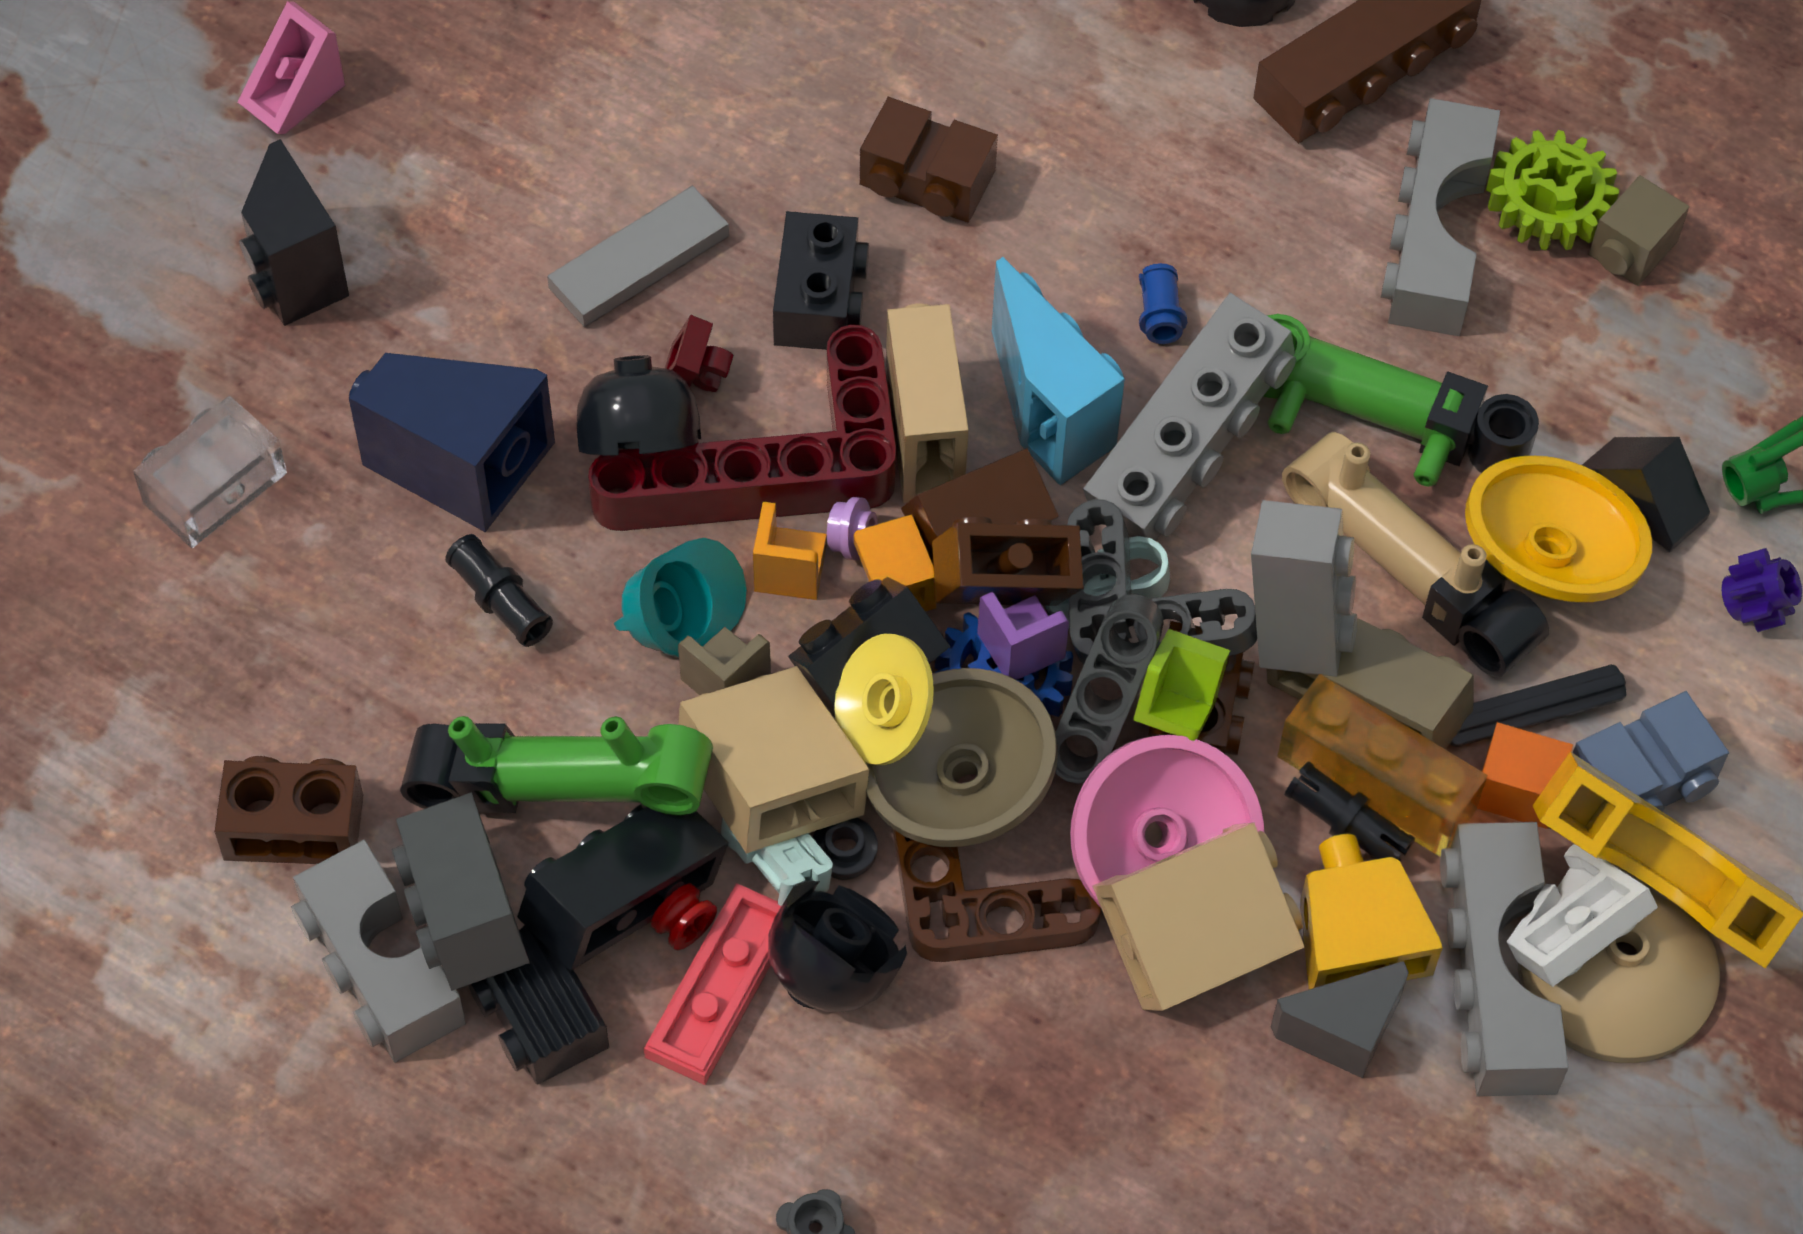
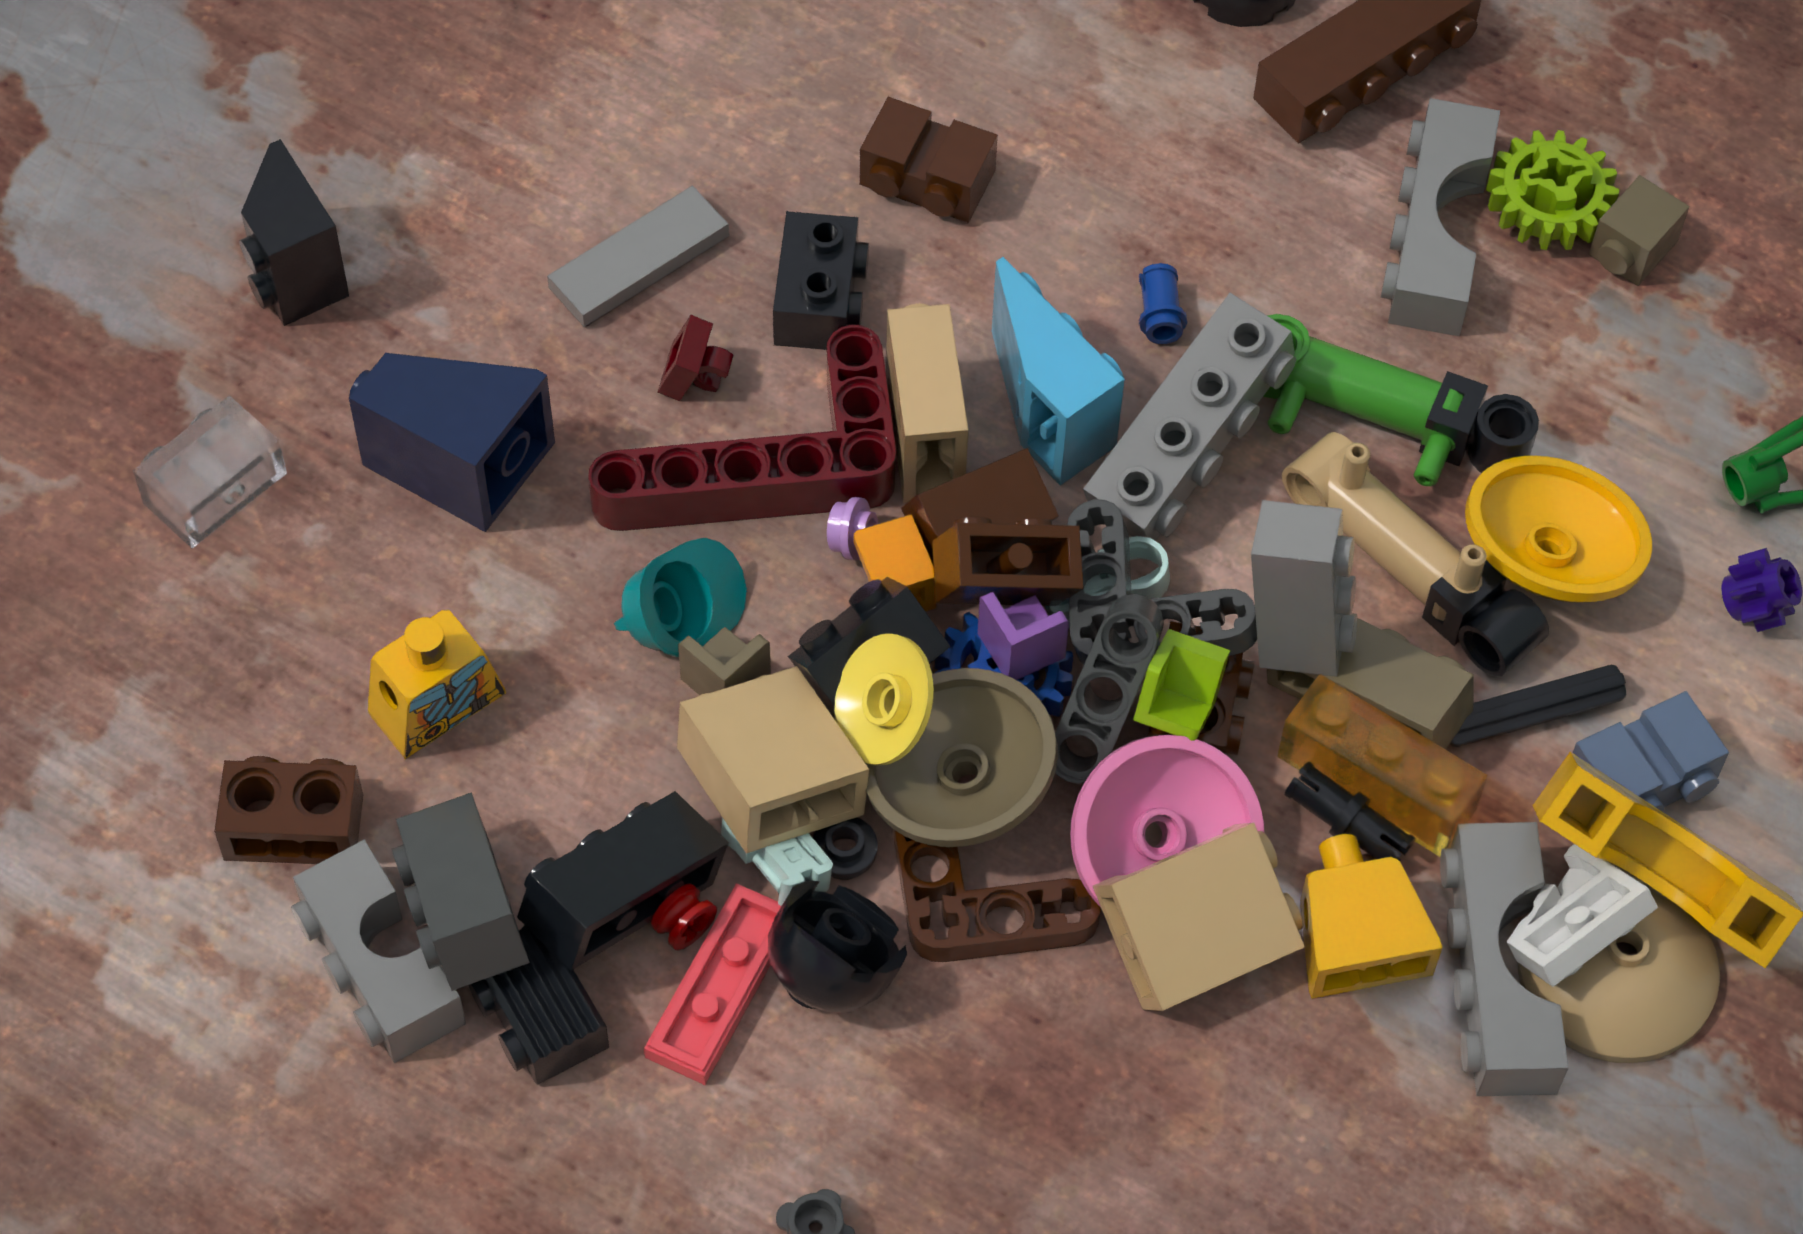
(294, 71): bright pink slope -> none
(429, 682): none -> yellow torso
(499, 590): black pin -> none
(501, 769): bright green piece -> none
(636, 410): black cylinder -> none
(787, 559): light orange panel -> none
(1342, 1018): dark grey slope -> none
(1518, 771): orange brick -> none
(1658, 480): black slope -> none

